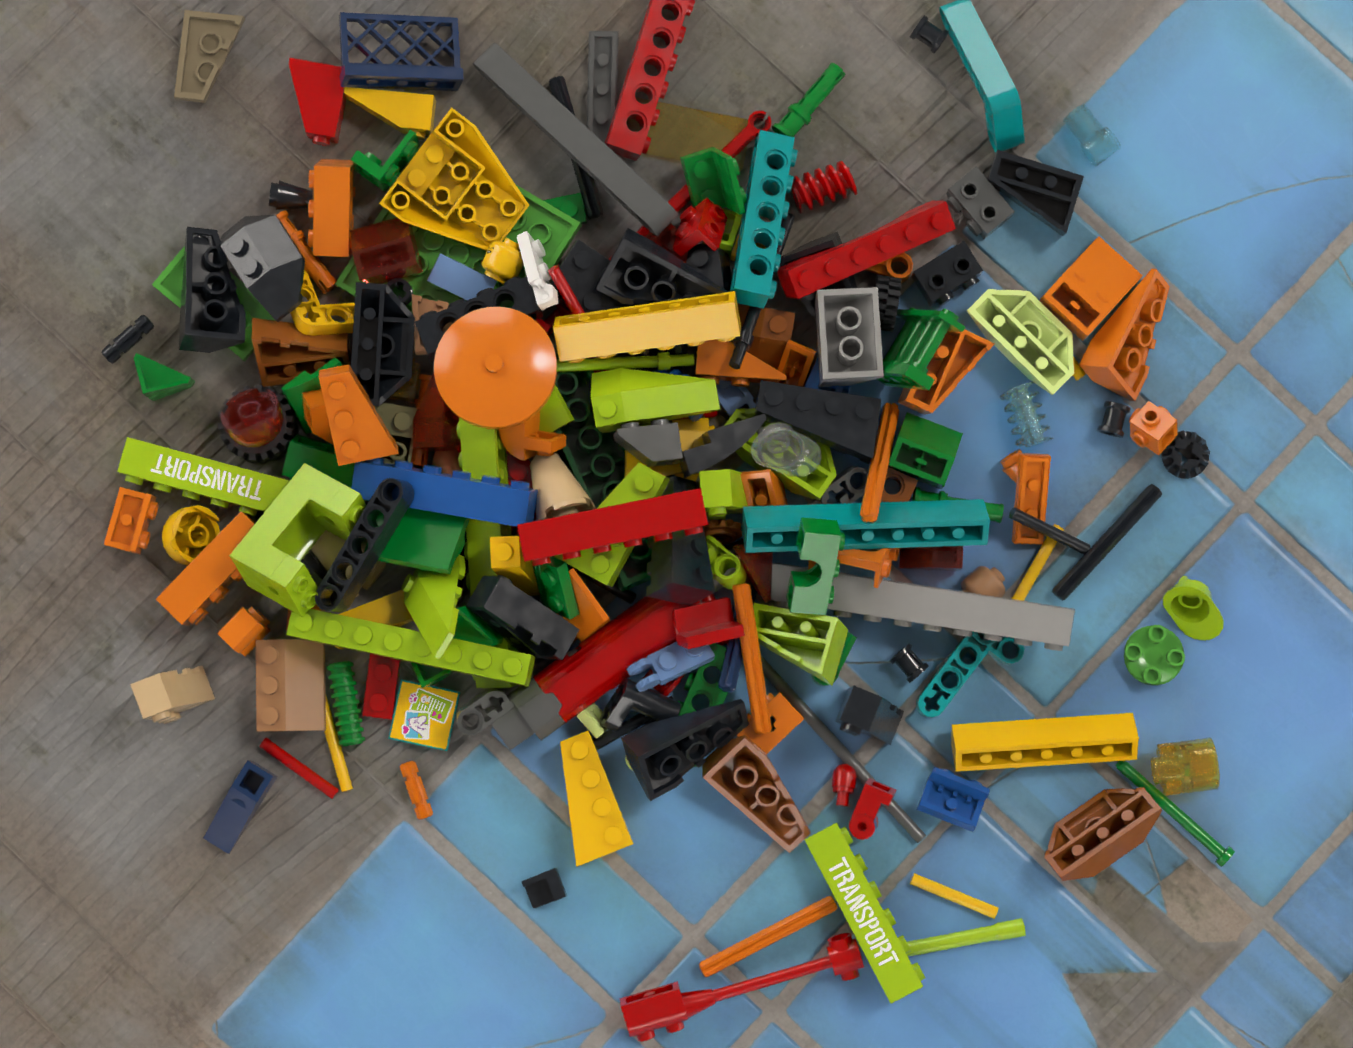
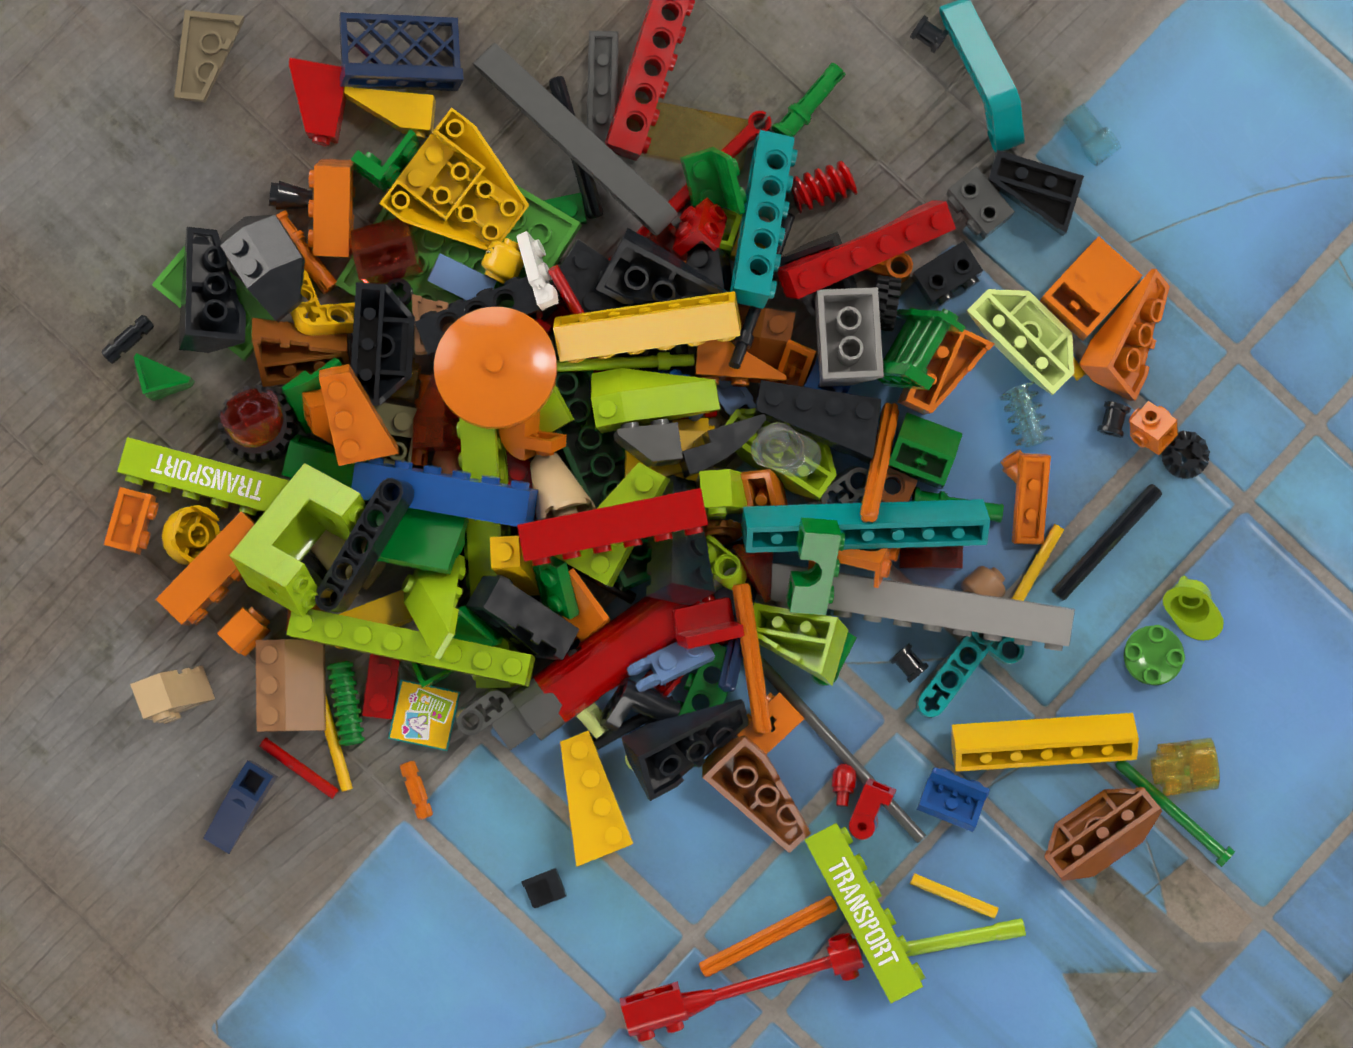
(868, 715): black wedge -> none
(1049, 530): black bar -> none

